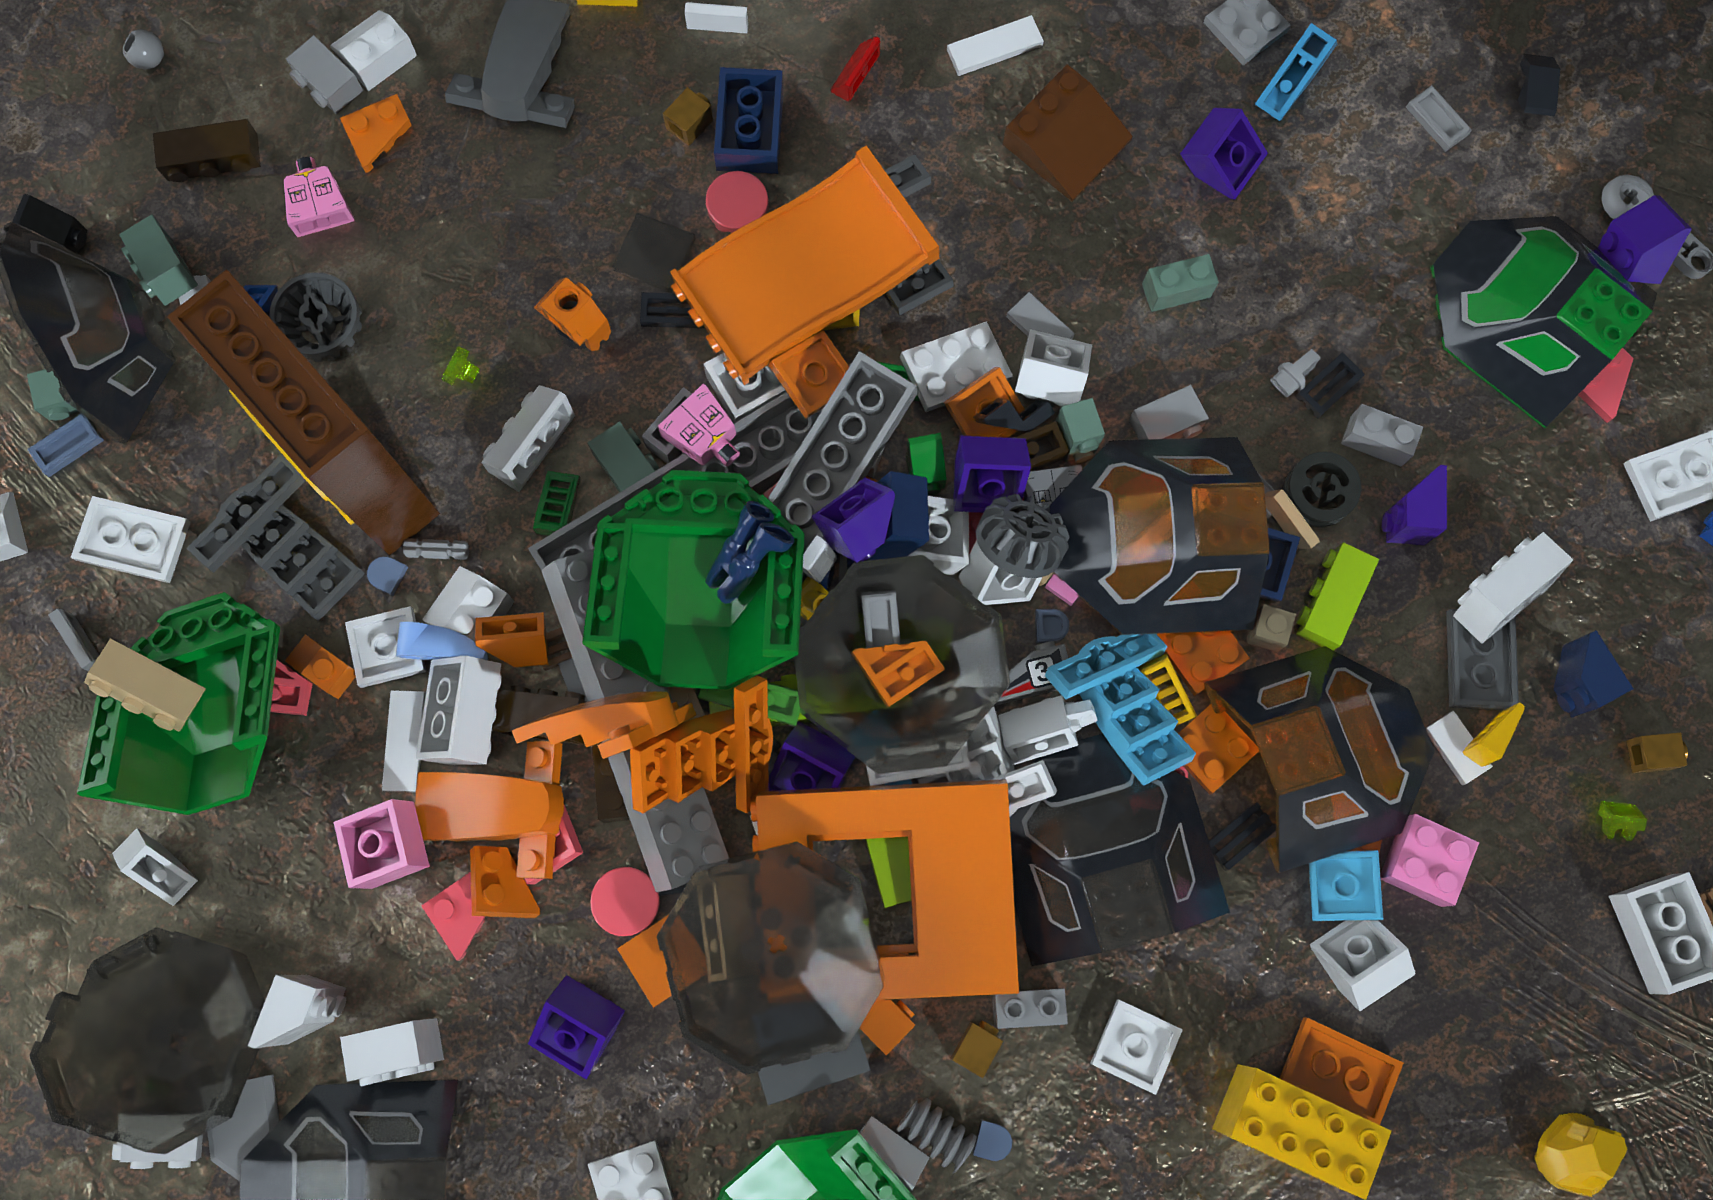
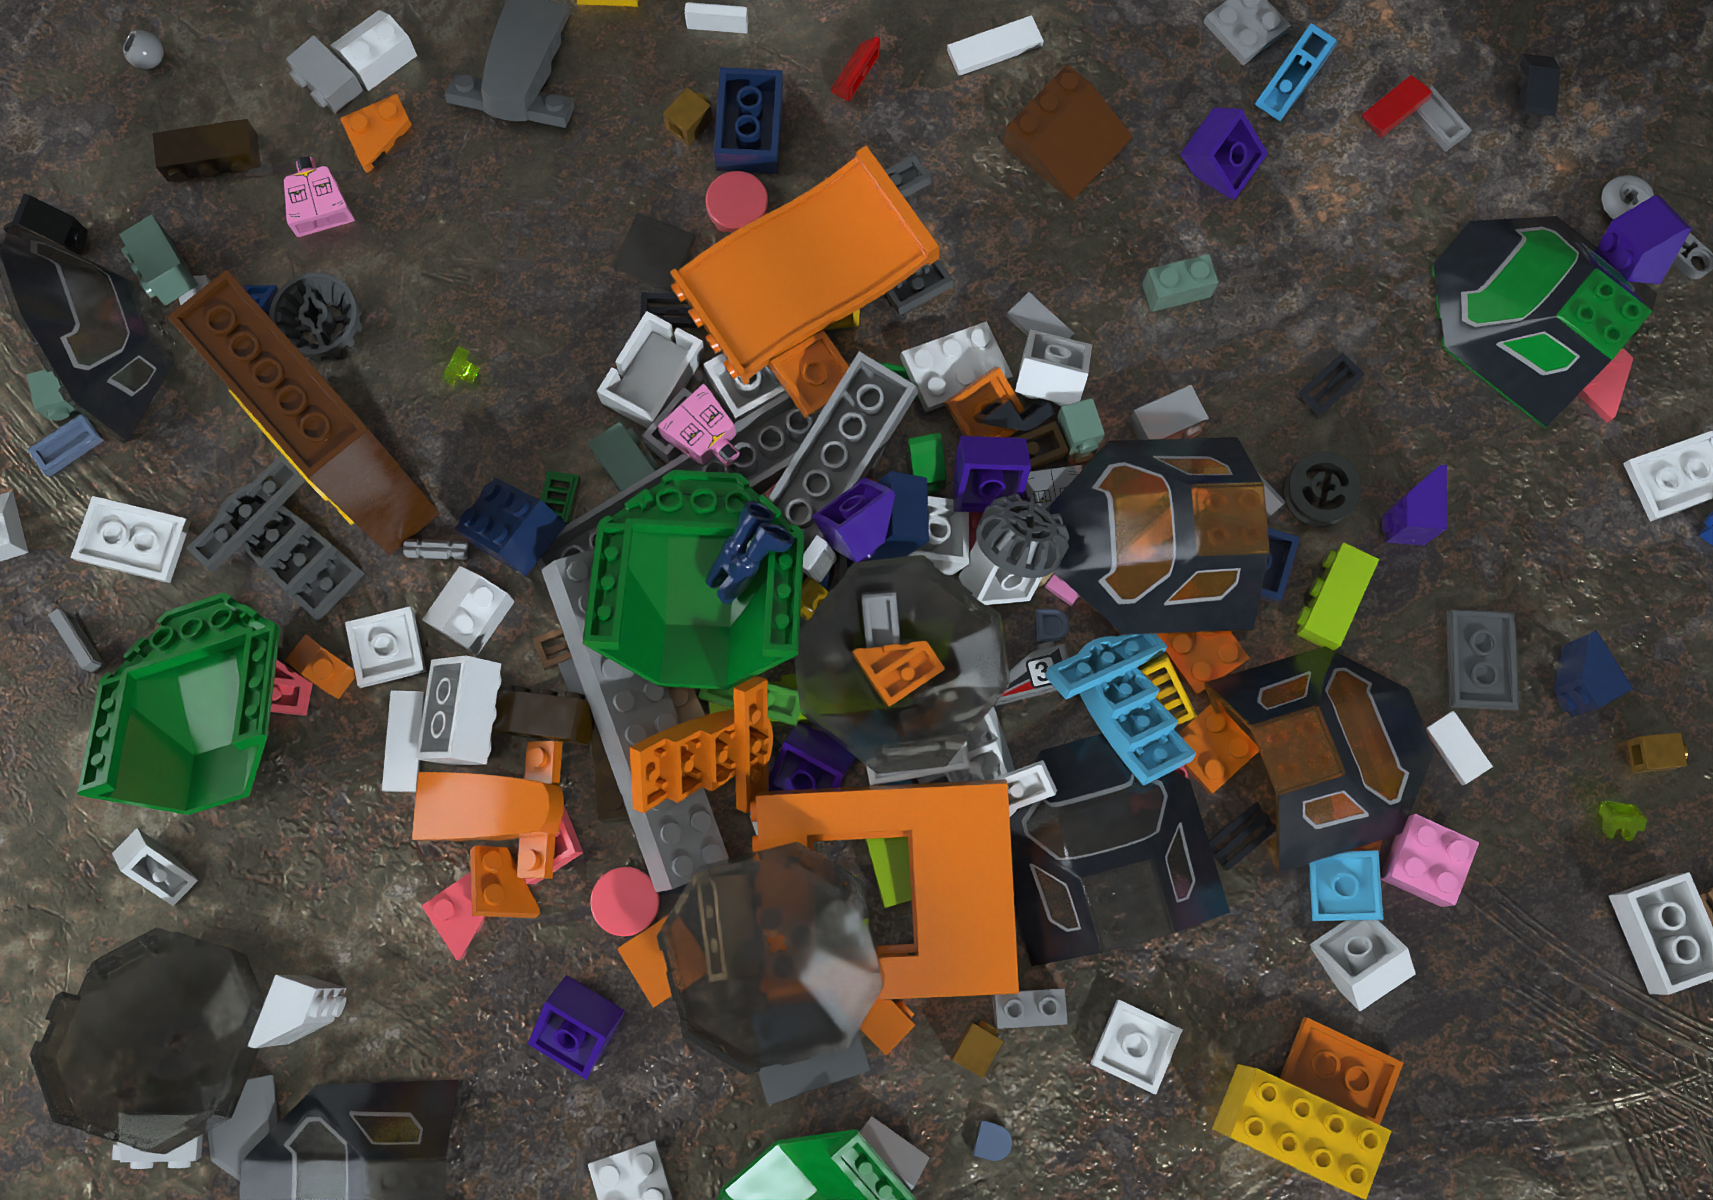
(143, 686): tan brick -> none
(381, 844): bright pink brick -> none
(386, 574): sand blue tile -> none
(392, 1051): white brick -> none
(434, 642): light blue piece -> none
(510, 526): none -> dark blue brick
(514, 638): orange slope -> none
(528, 437): white slope -> none
(574, 315): orange piece -> none
(621, 718): orange slope -> none
(651, 370): none -> white piece
(938, 1133): light grey piece -> none
(1044, 727): white hinge -> none
(1271, 628): dark tan brick -> none
(1290, 518): tan tile -> none
(1292, 376): light grey piece -> none
(1382, 435): light grey brick -> none
(1397, 106): none -> red slope
(1495, 737): yellow slope -> none
(1511, 586): white brick -> none
(1579, 1154): yellow helmet -> none

